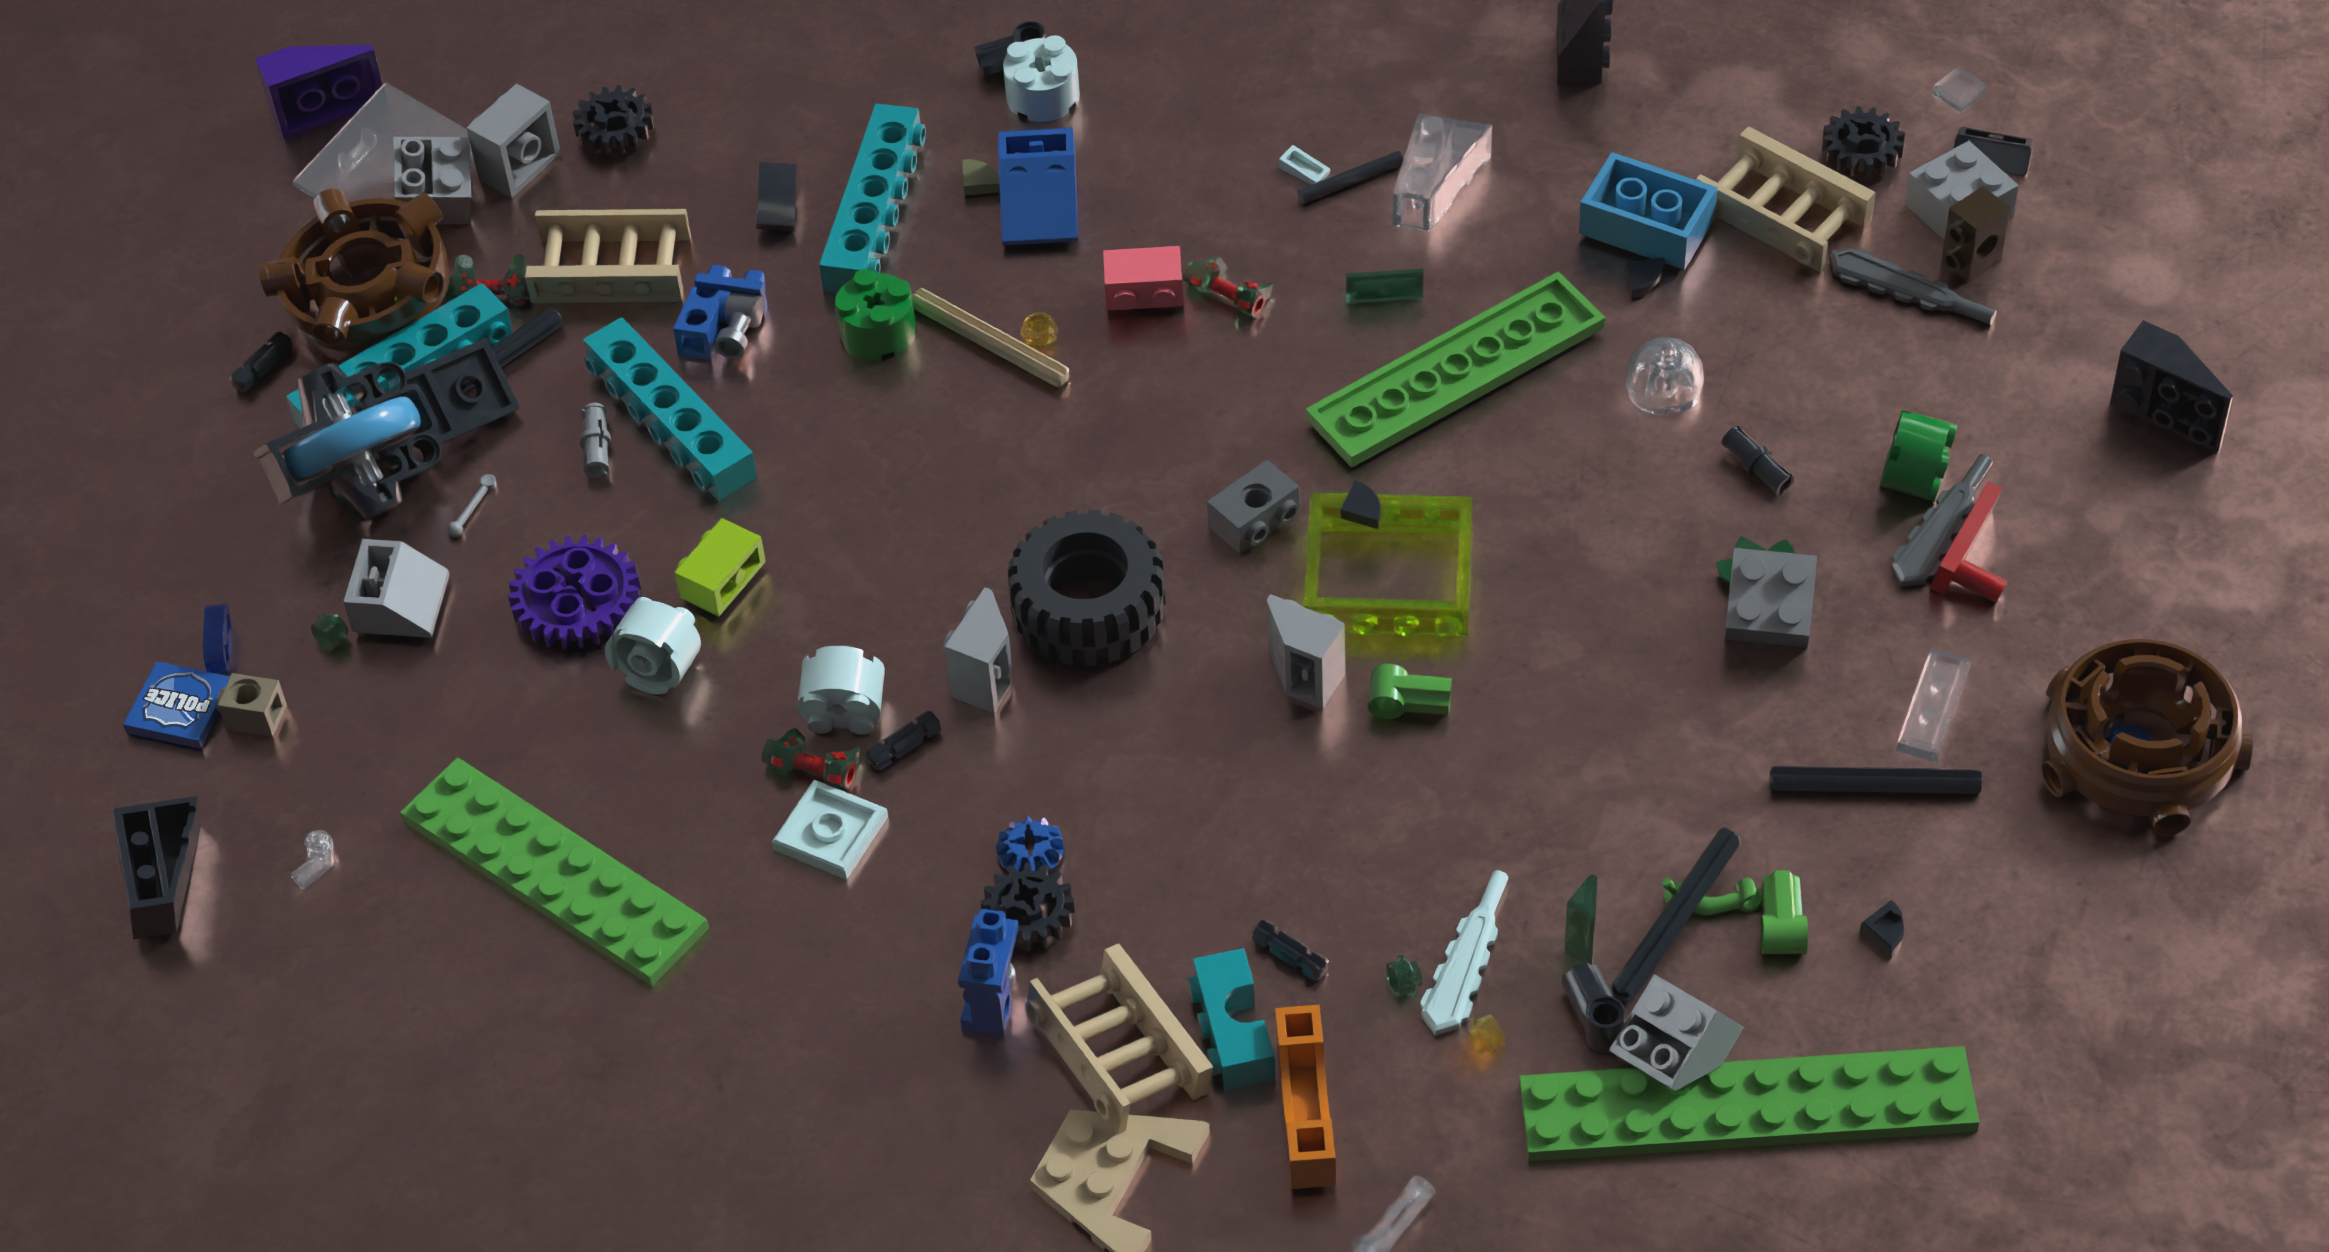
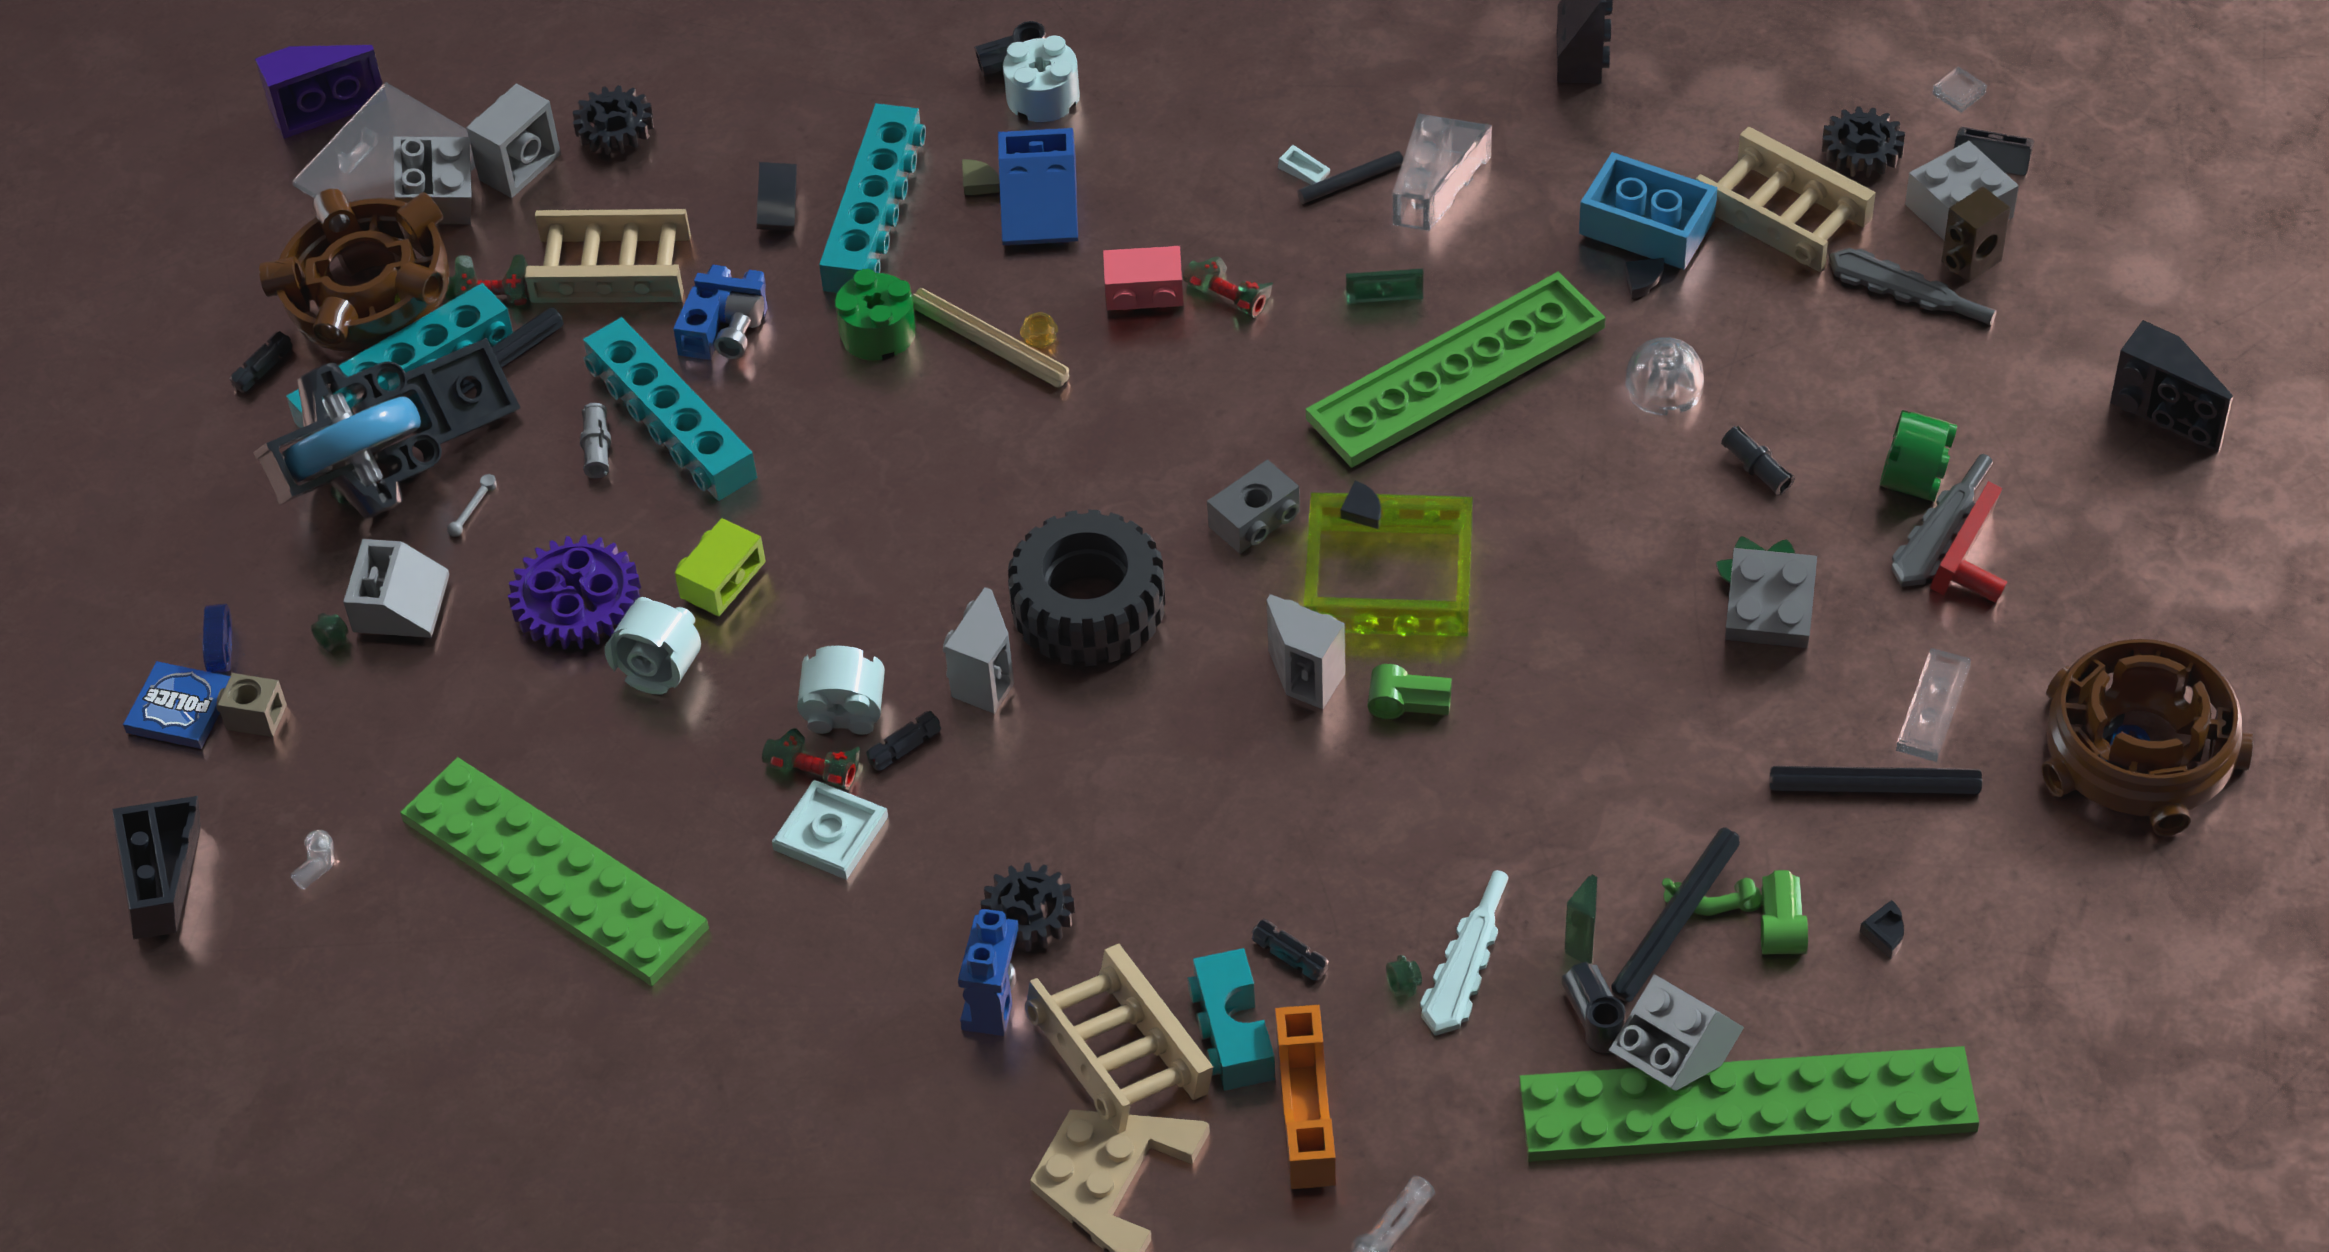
(1047, 847): blue gear -> none
(1486, 1035): clear yellow plate -> none

